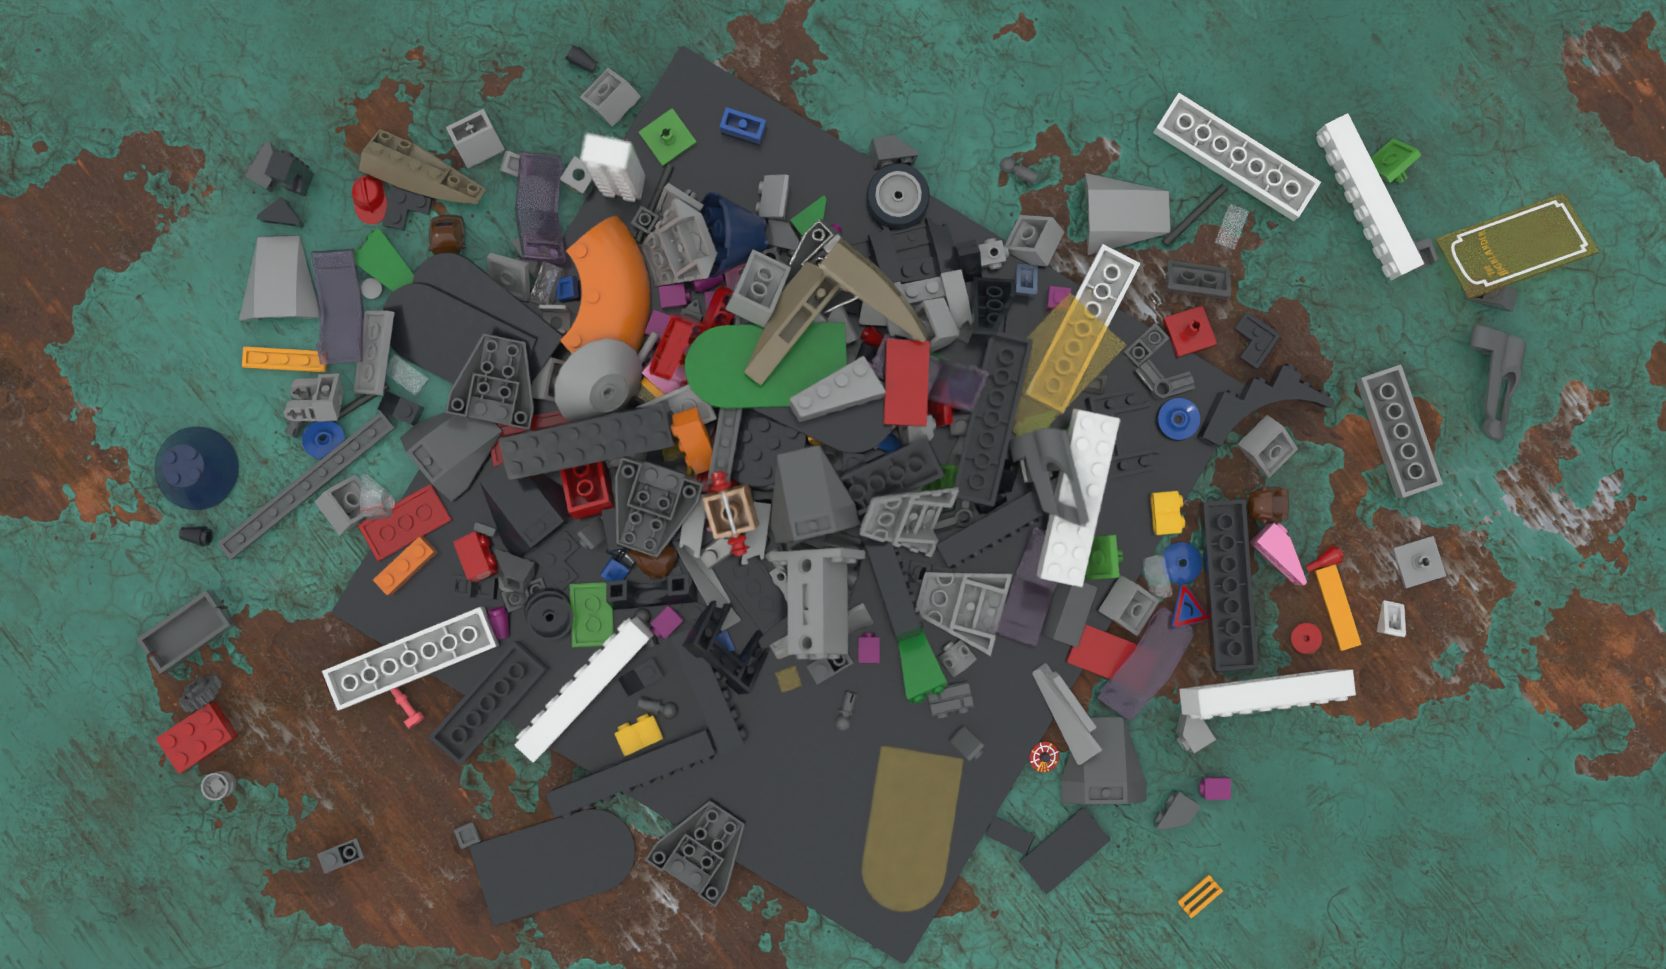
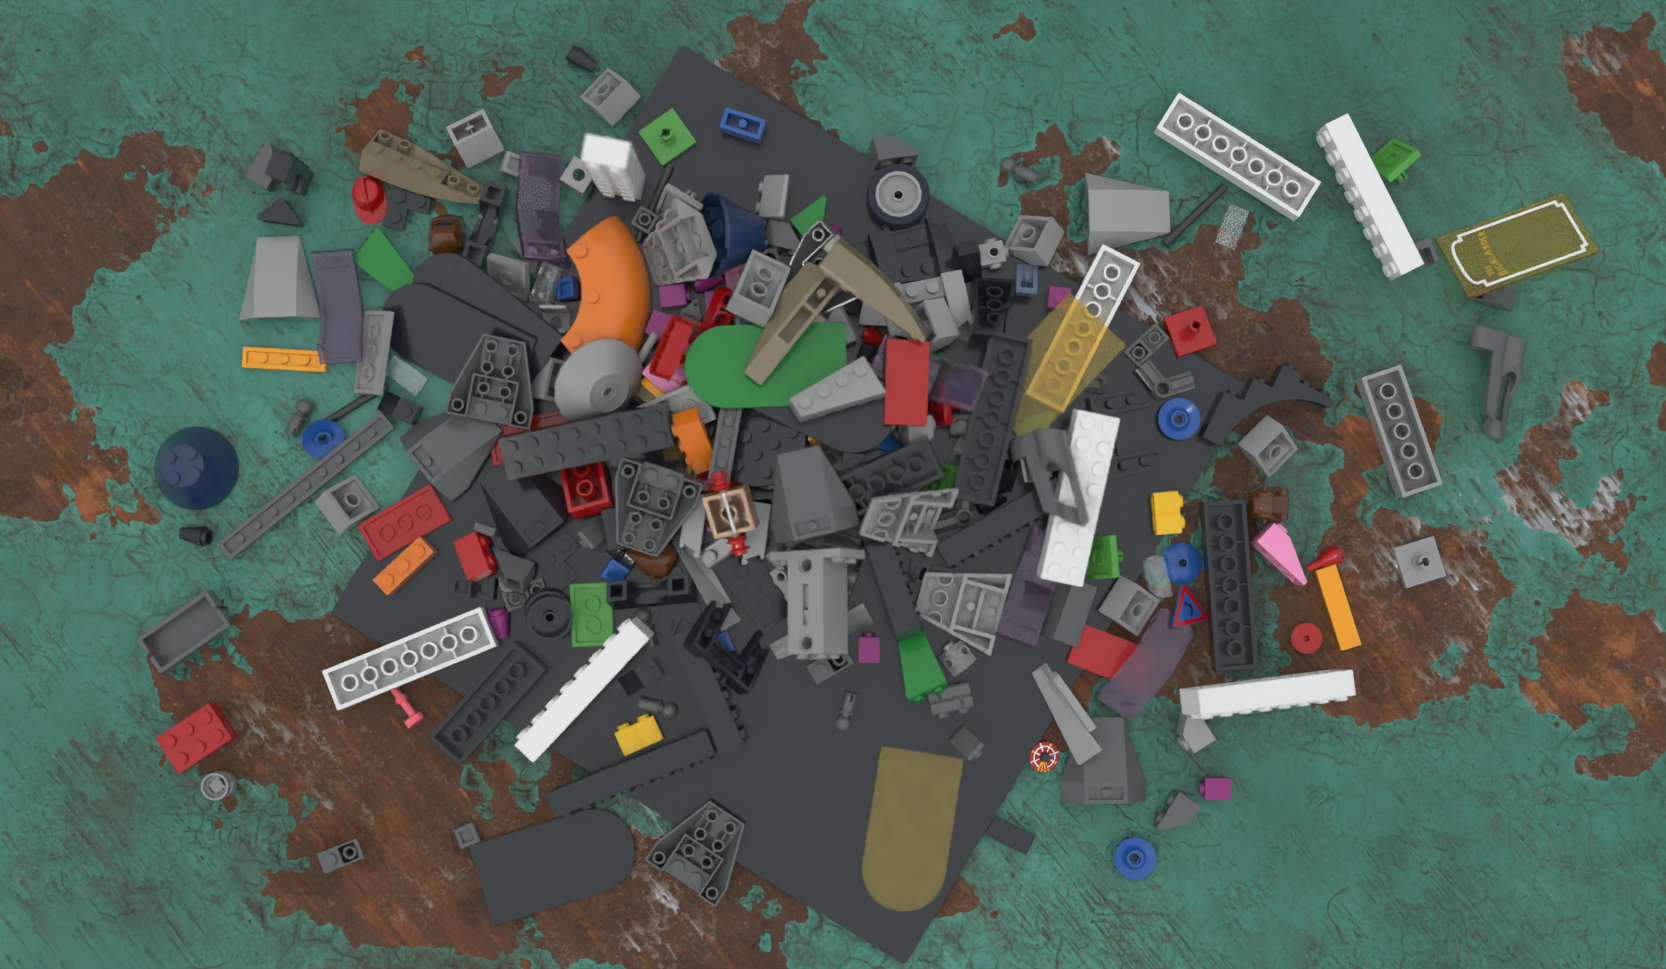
(199, 692): dark grey gear -> none
(326, 398): light grey brick -> none
(372, 288): light grey tile -> none
(374, 499): clear slope -> none
(490, 214): none -> black arch
(666, 622): magenta brick -> none
(788, 679): clear yellow tile -> none
(1064, 850): black tile -> none
(1142, 866): none -> blue dish
(1197, 280): dark grey slope -> none
(1205, 902): light orange tile -> none
(1261, 339): black plate -> none
(1392, 619): white slope -> none

